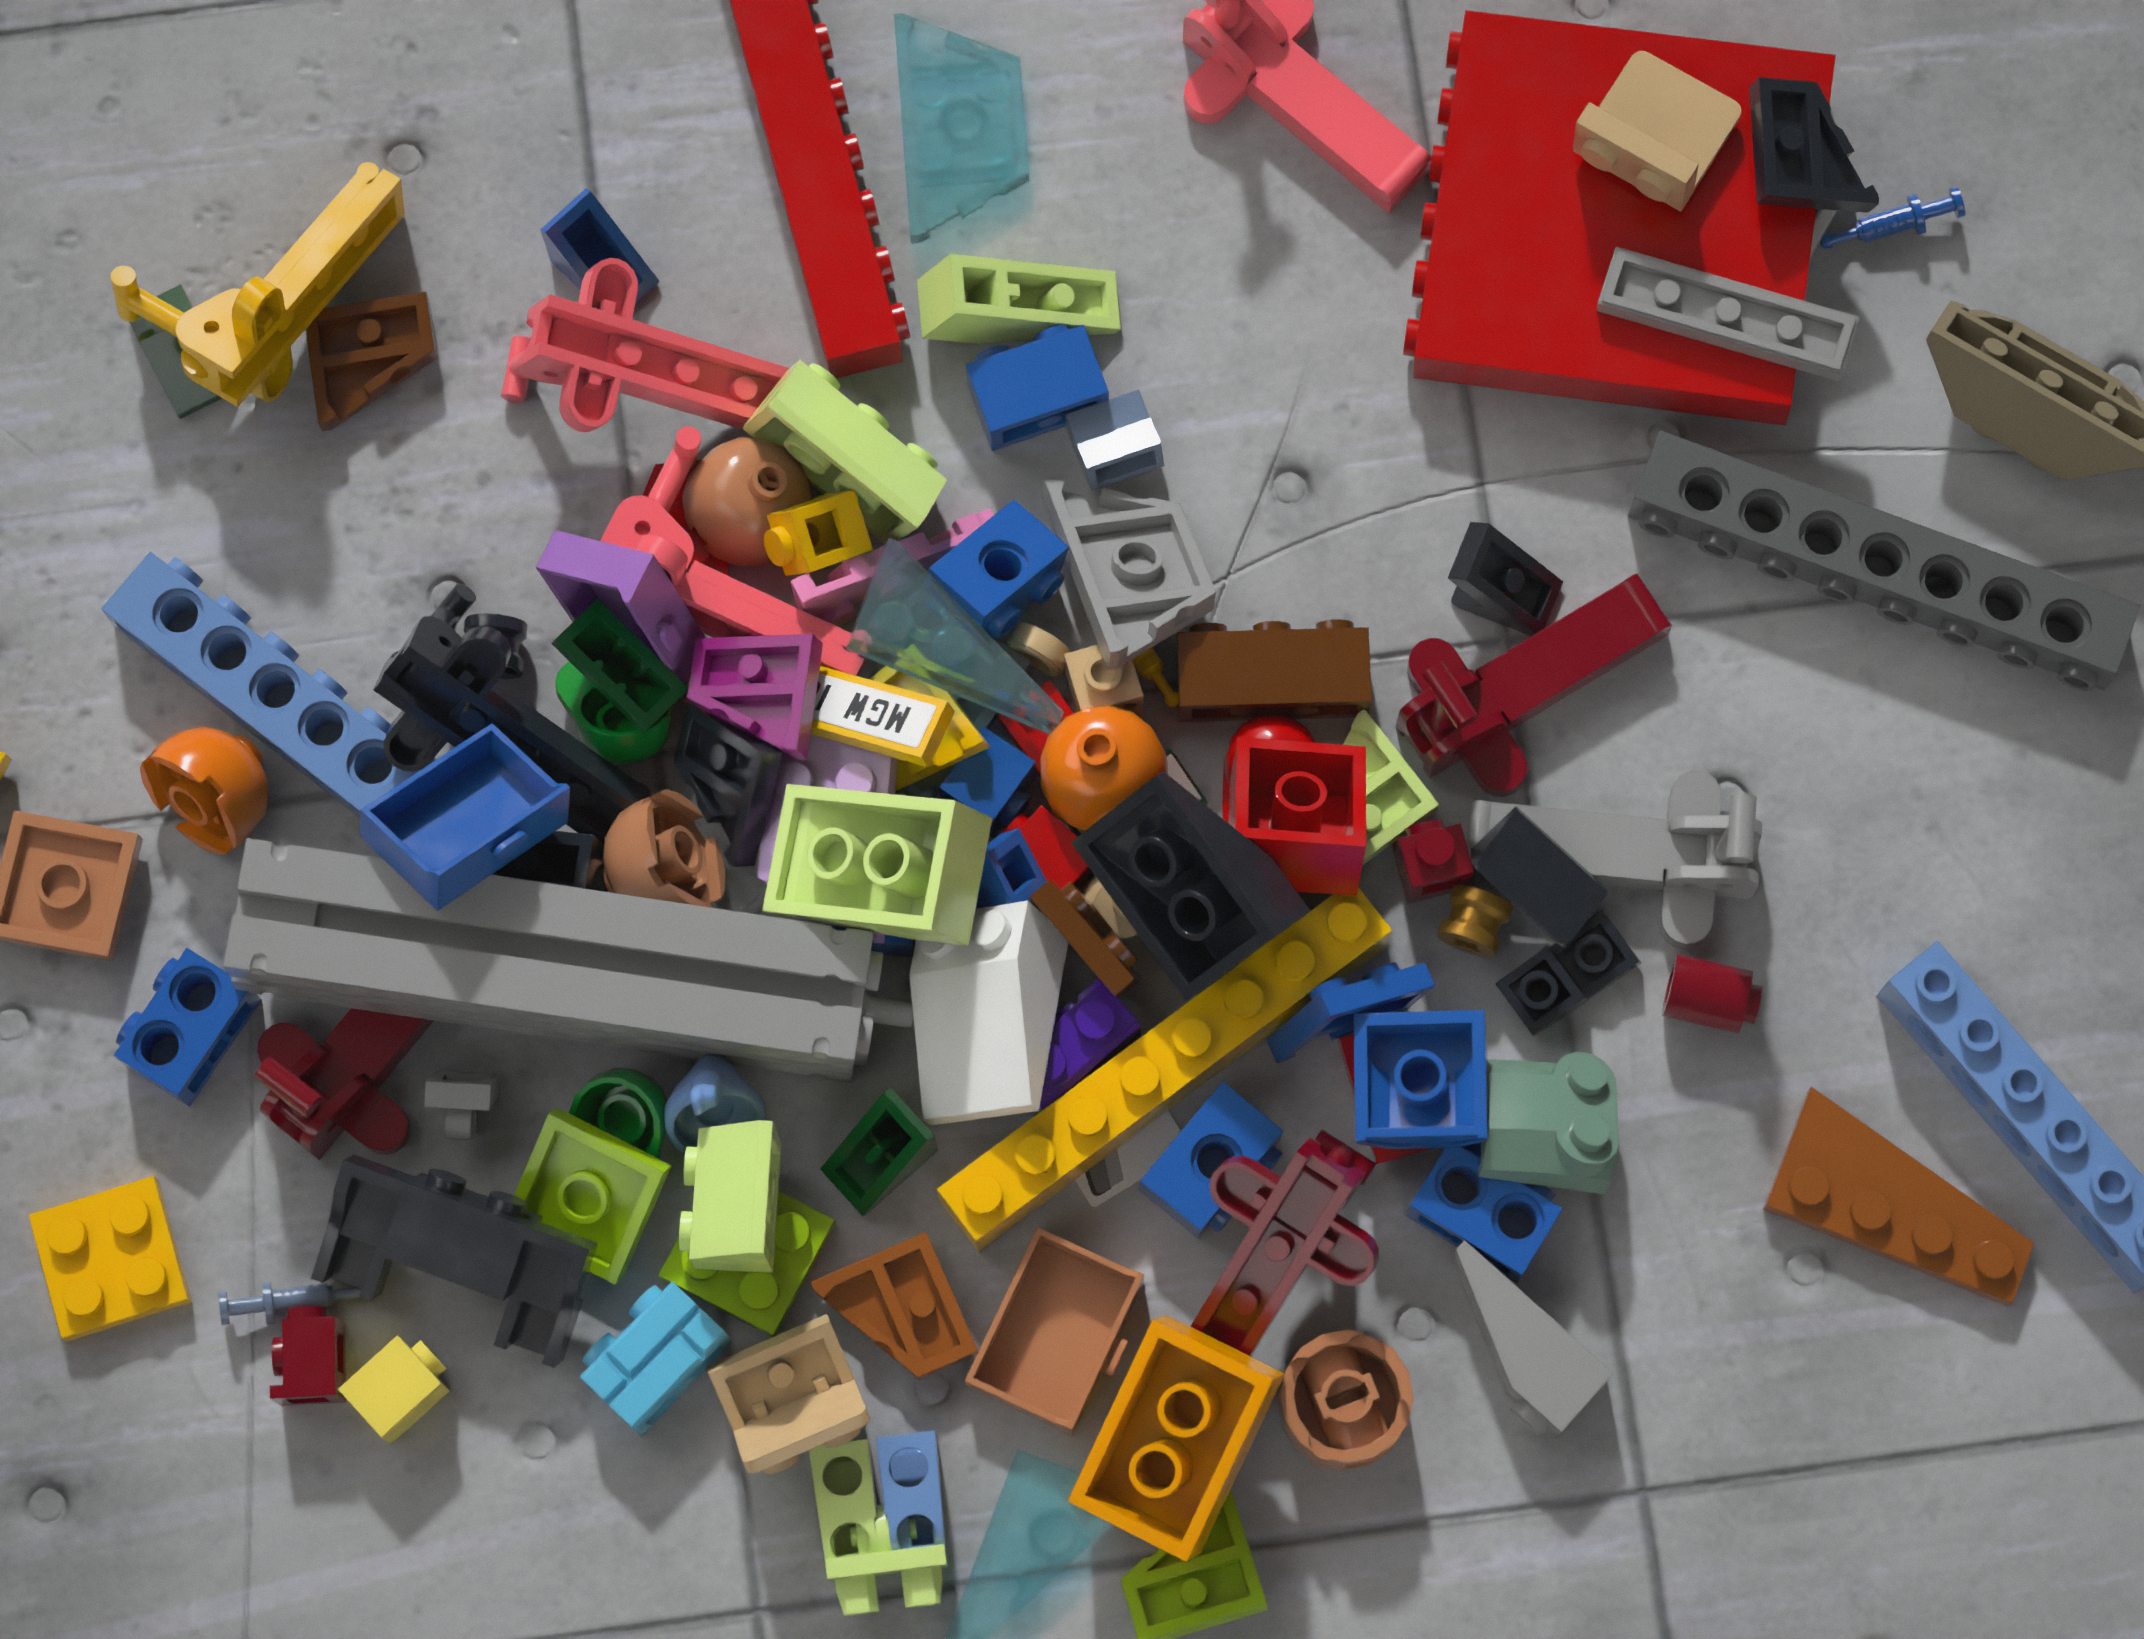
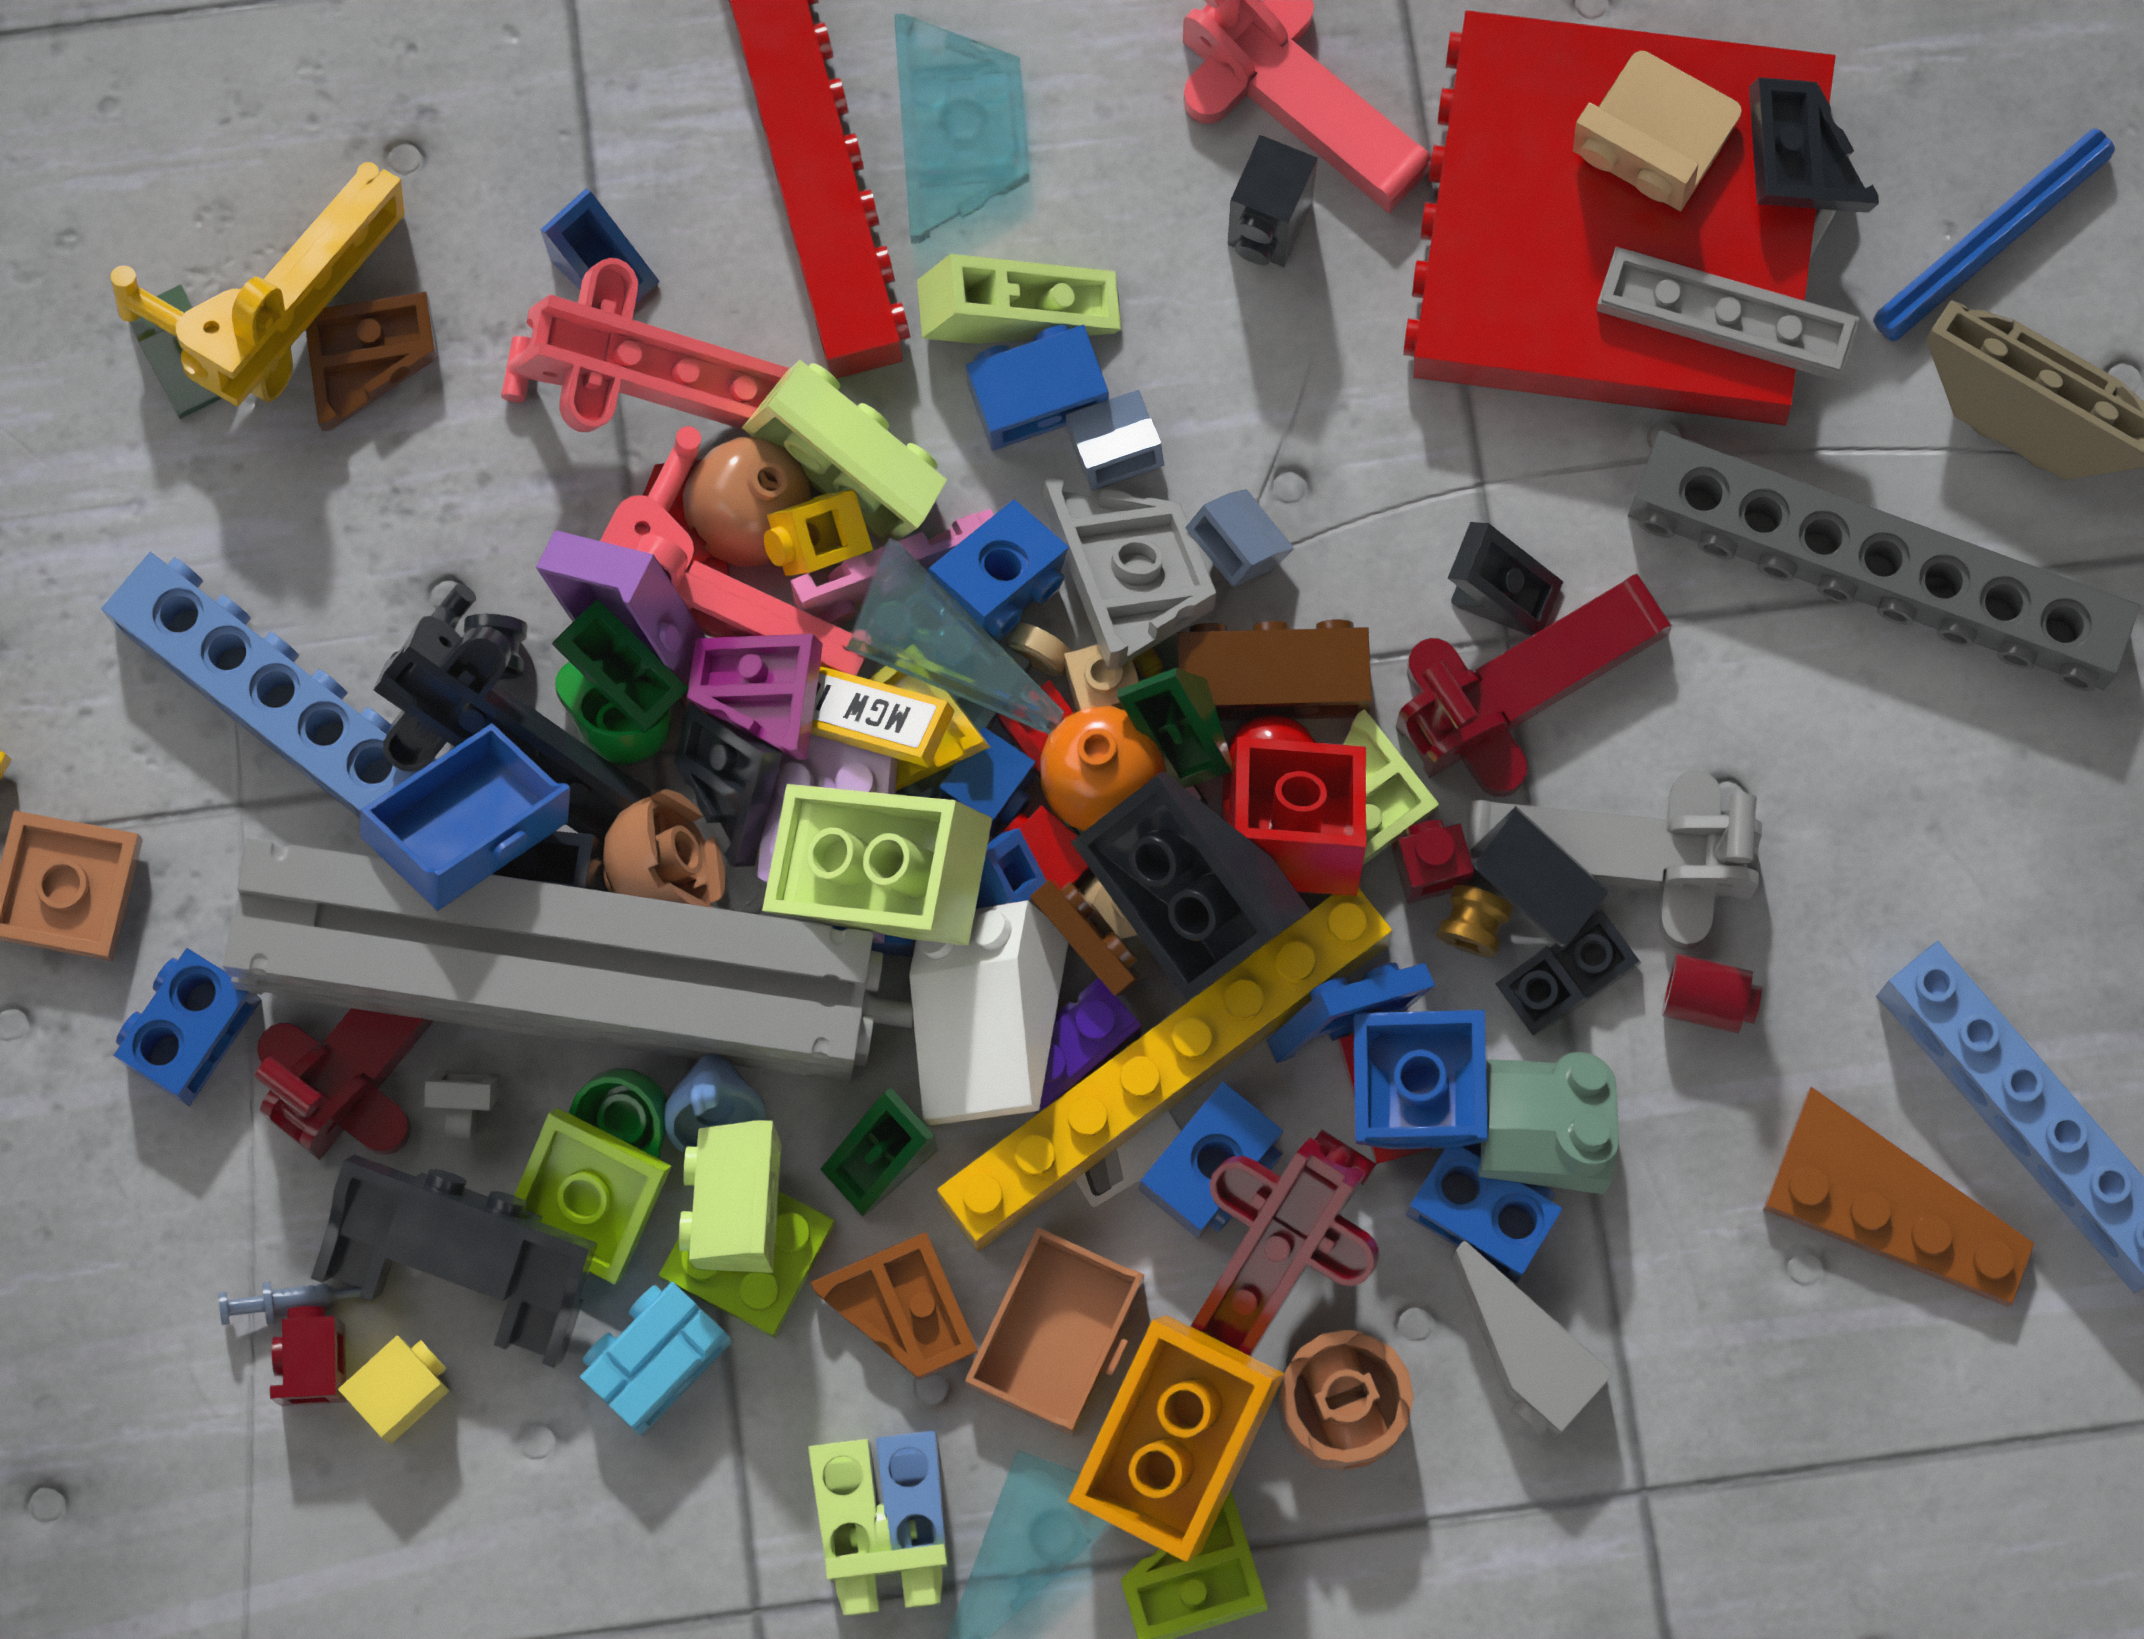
(110, 1258): yellow plate -> none
(211, 784): orange cylinder -> none
(789, 1396): tan bracket -> none
(1183, 723): none -> dark green slope
(1239, 537): none -> sand blue piece
(1271, 202): none -> black brick
(1899, 219): blue piece -> none
(1993, 234): none -> blue axle

